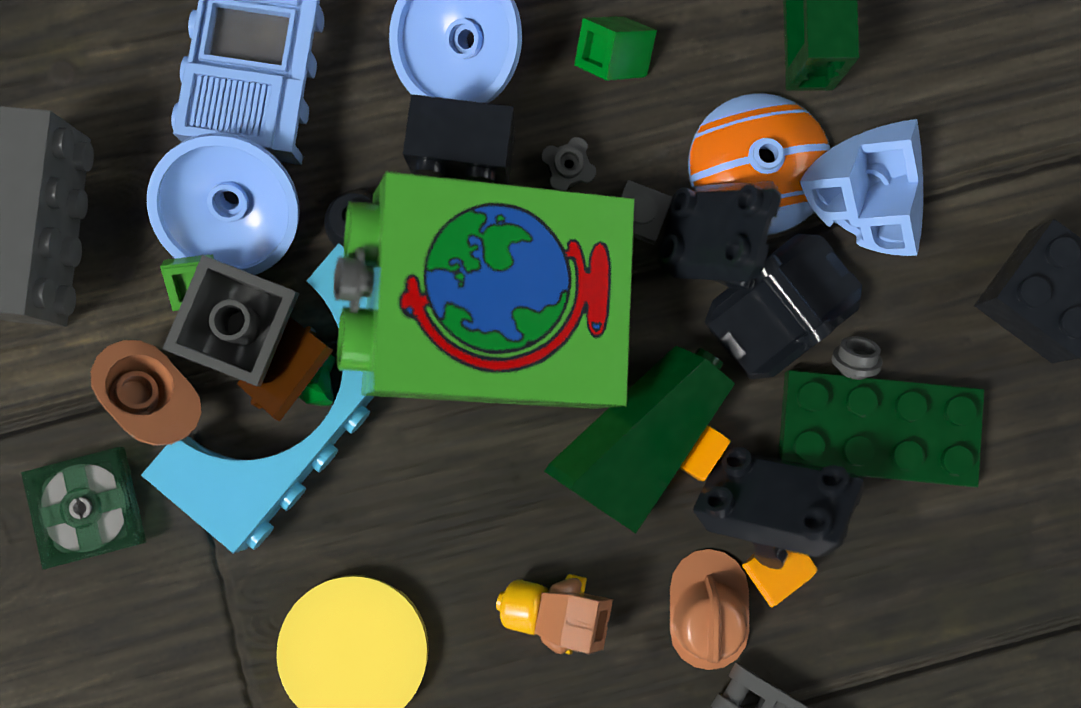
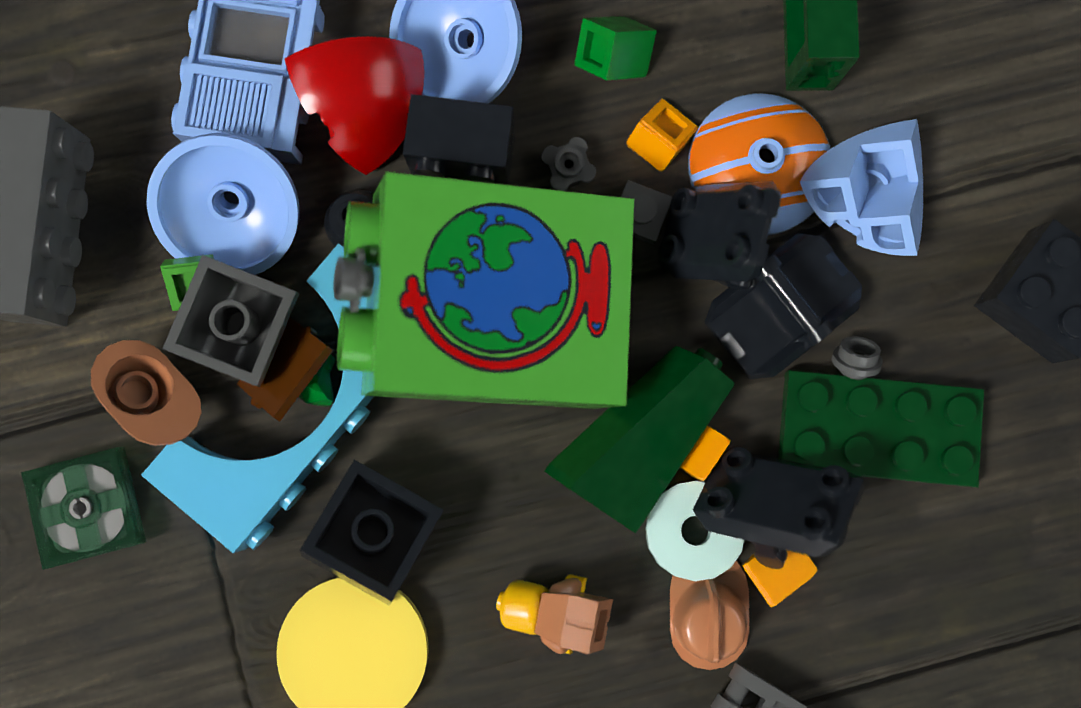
(360, 93): none -> red brick
(371, 532): none -> black brick
(661, 135): none -> light orange slope
(673, 552): none -> light aqua tile

